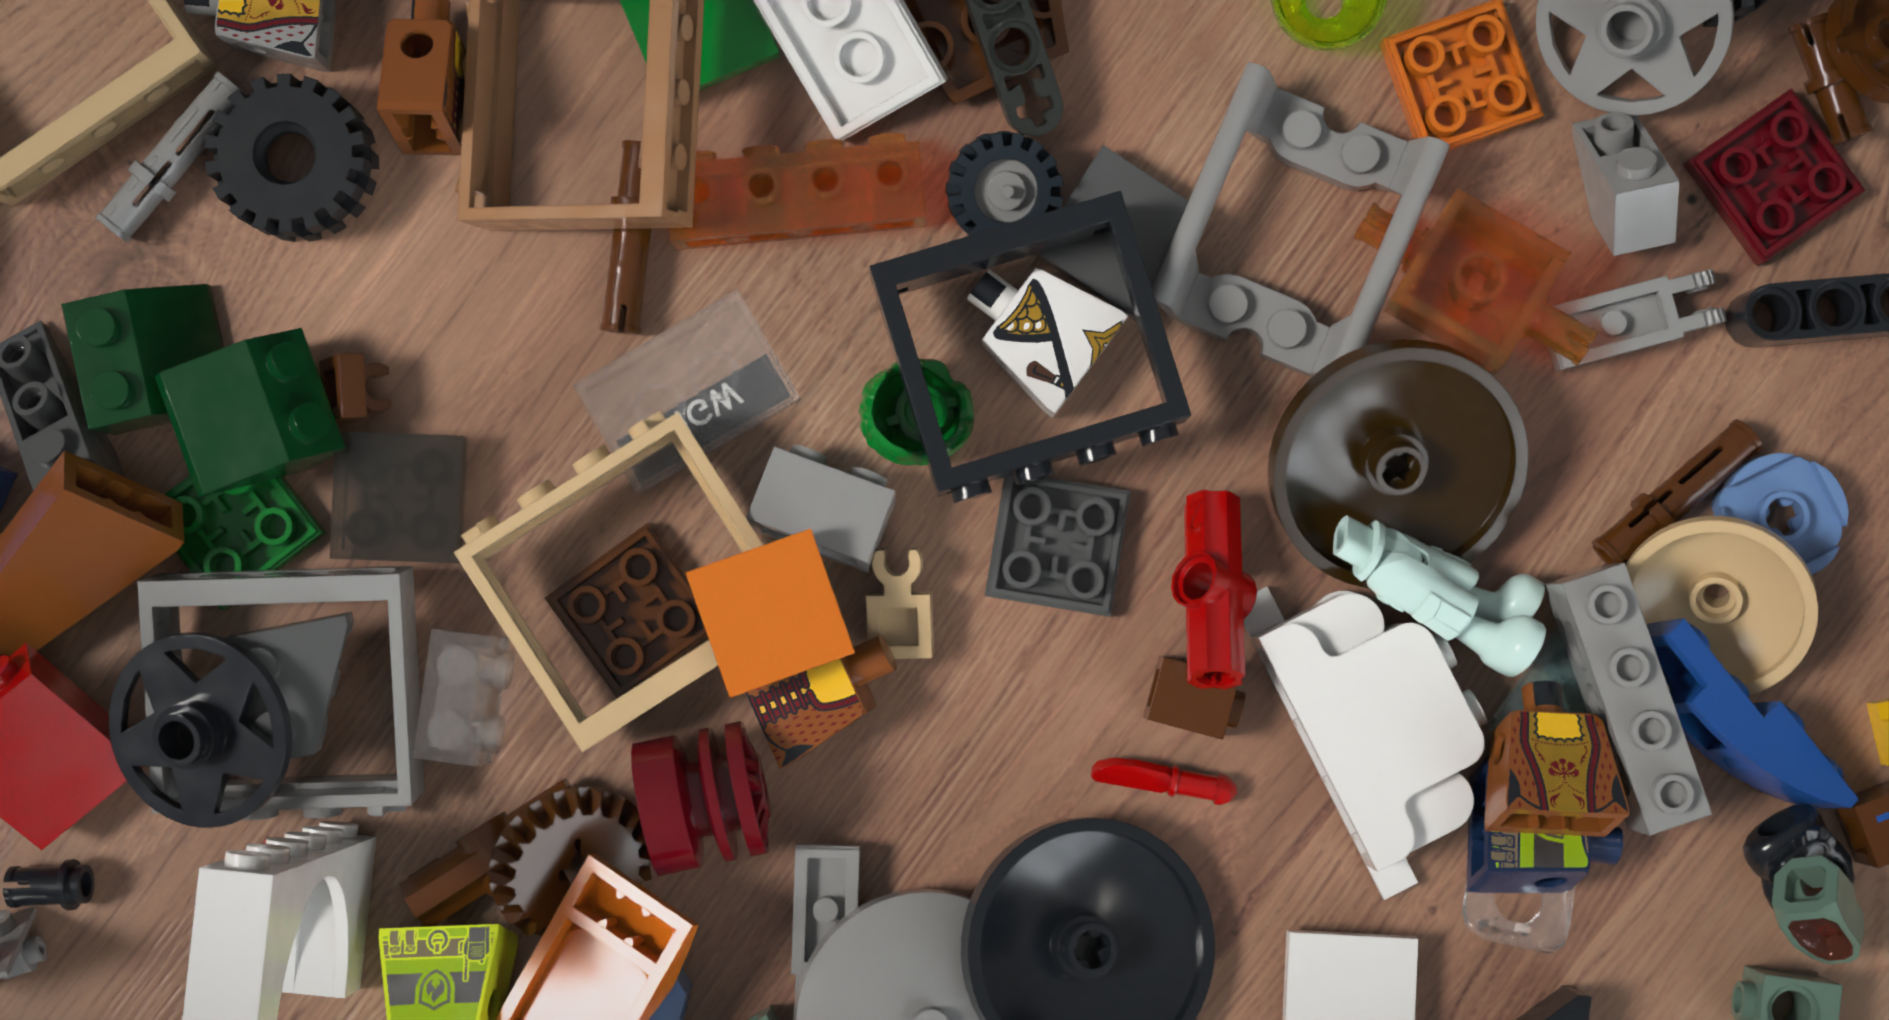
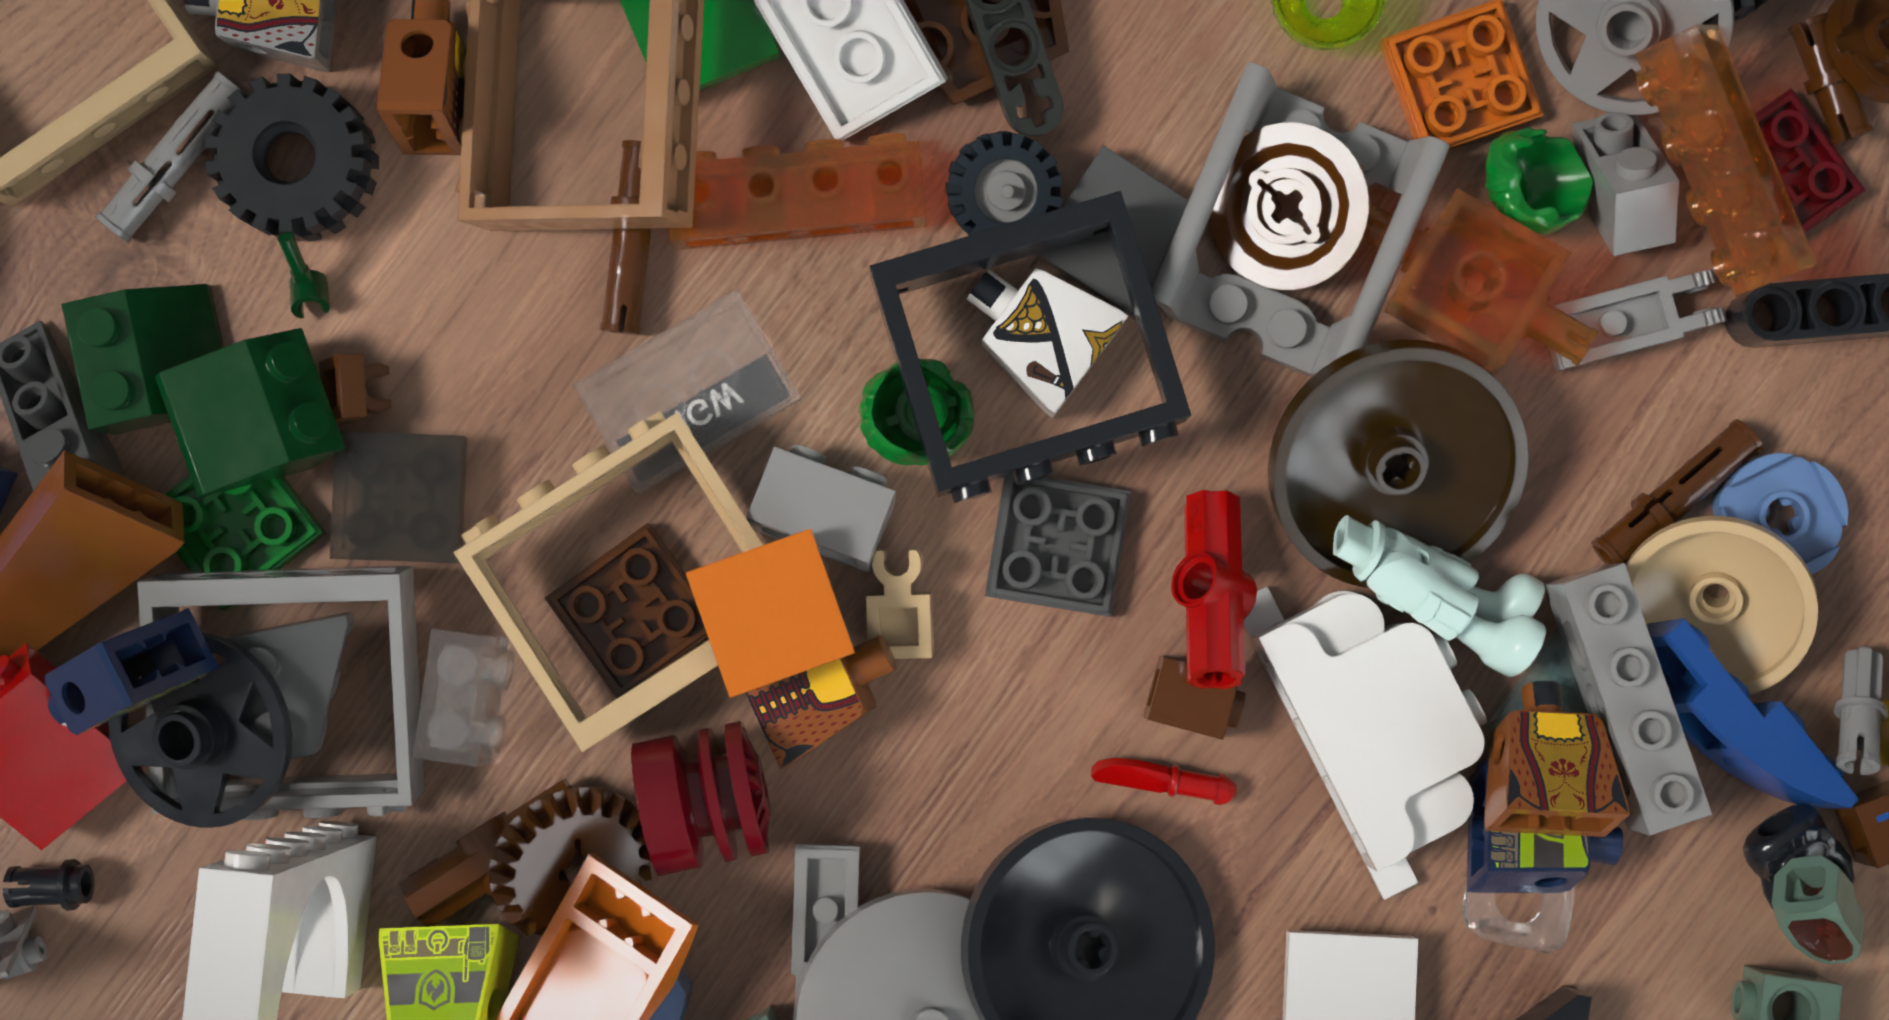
(100, 681): none -> dark blue torso
(304, 283): none -> dark green hand
(1333, 204): none -> gear
(1537, 179): none -> green hair
(1724, 159): none -> clear orange brick
(1861, 710): none -> light grey axle

